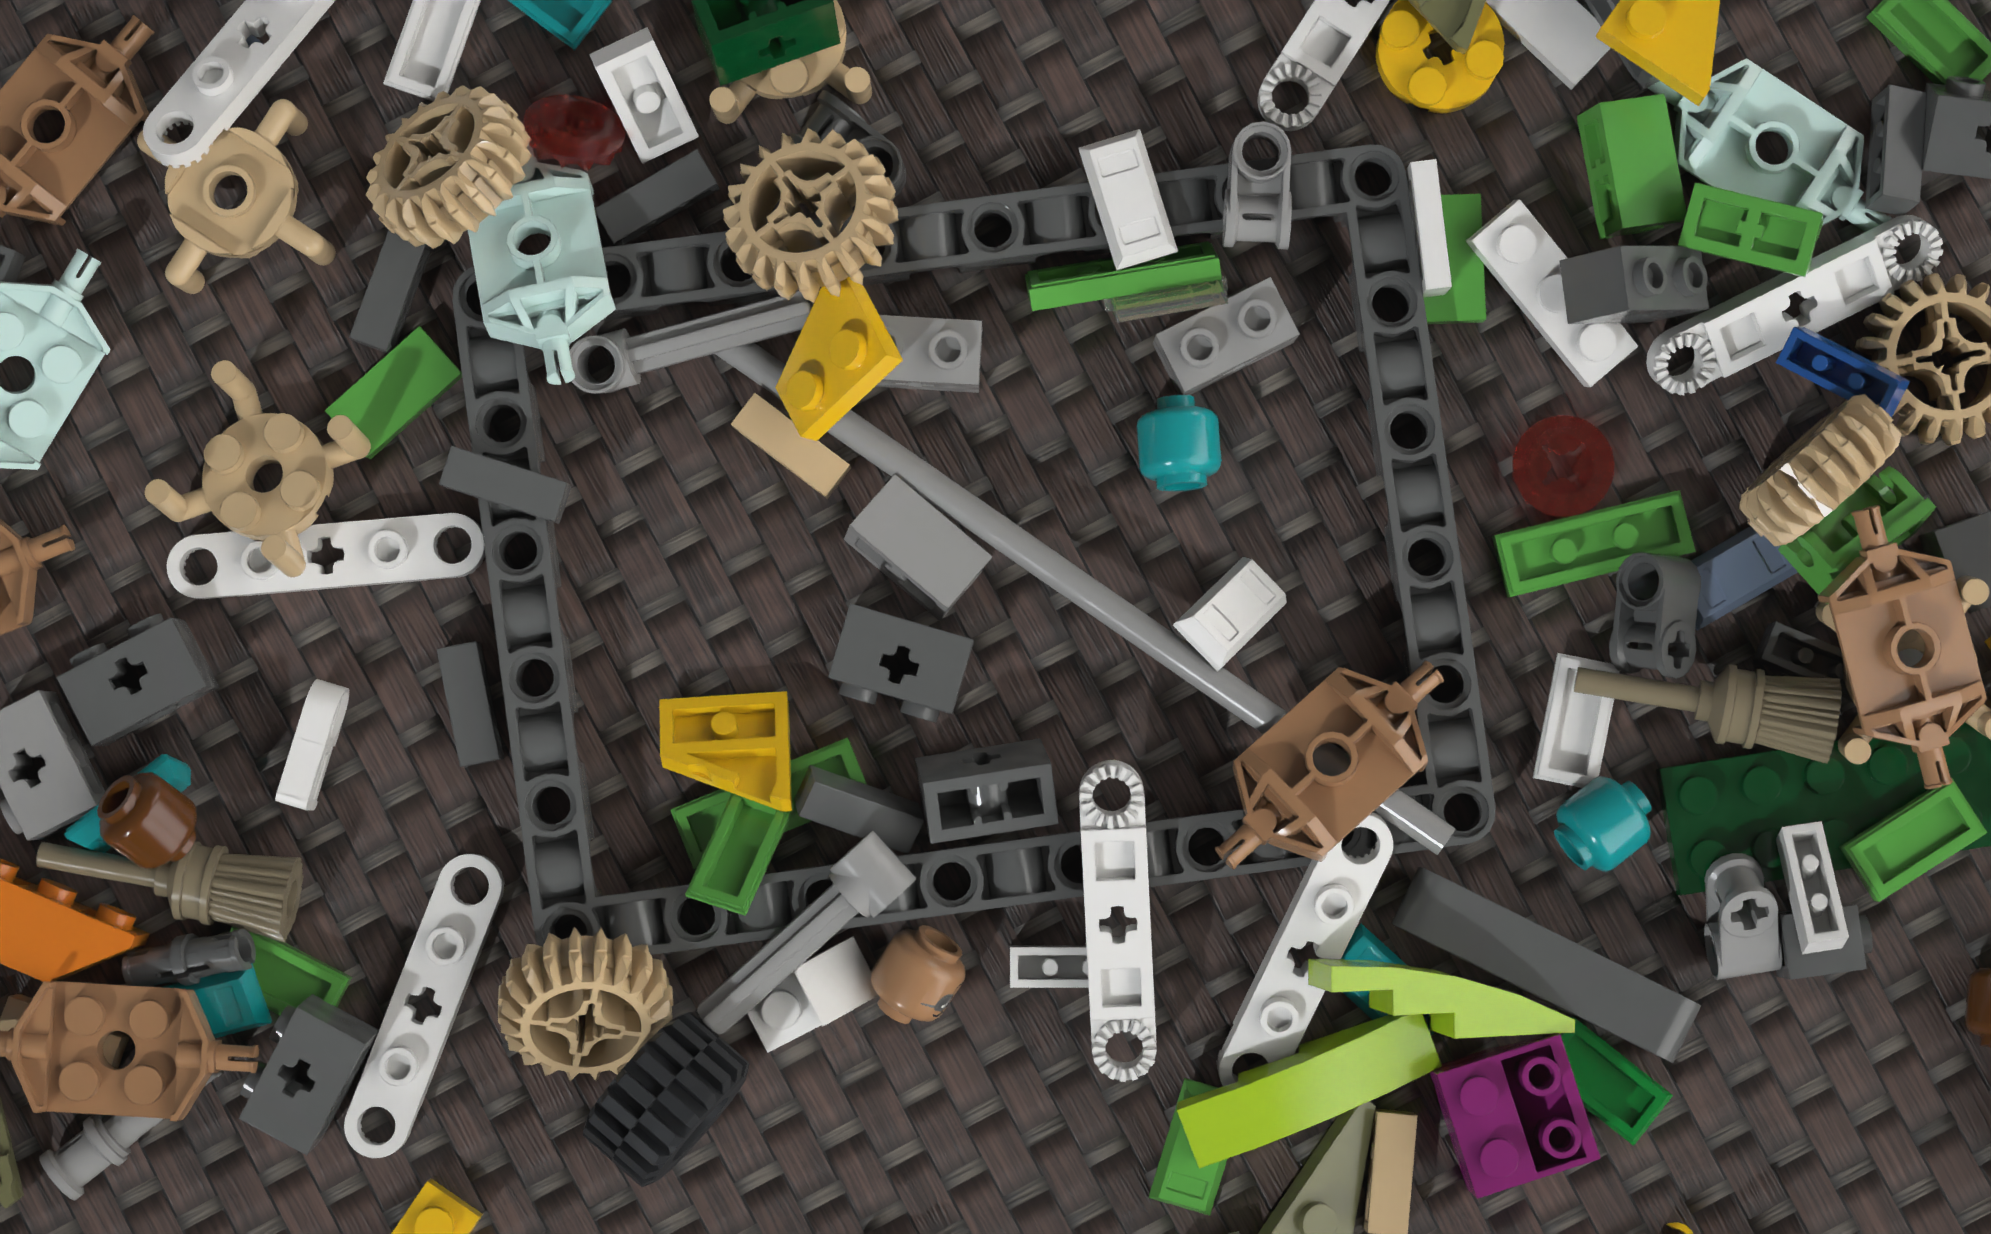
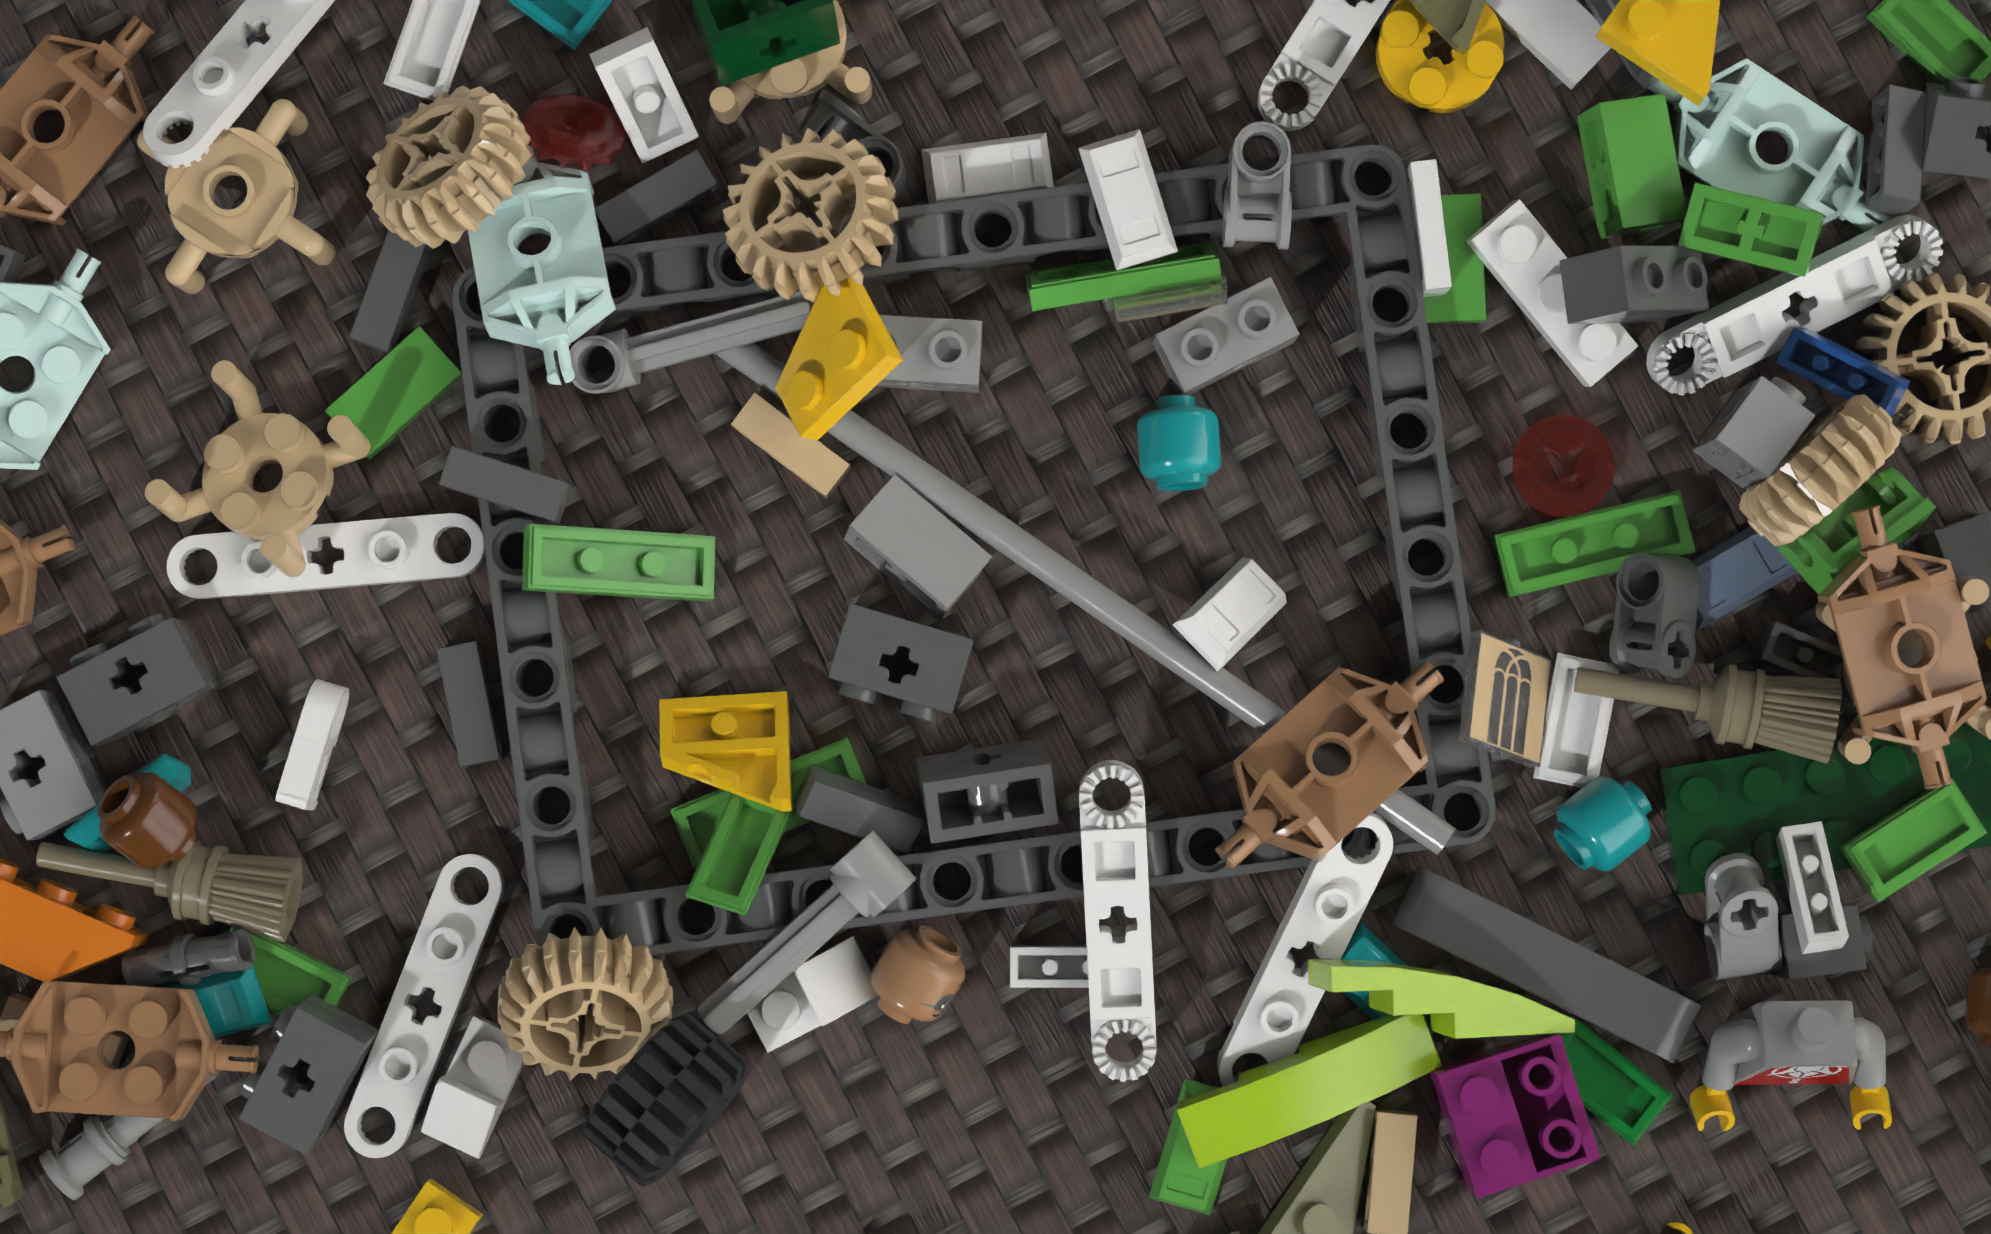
(474, 1089): none -> white slope
(618, 562): none -> bright green tile
(987, 168): none -> white tile
(1505, 699): none -> piece
(1755, 430): none -> light grey brick
(1795, 1046): none -> light grey torso

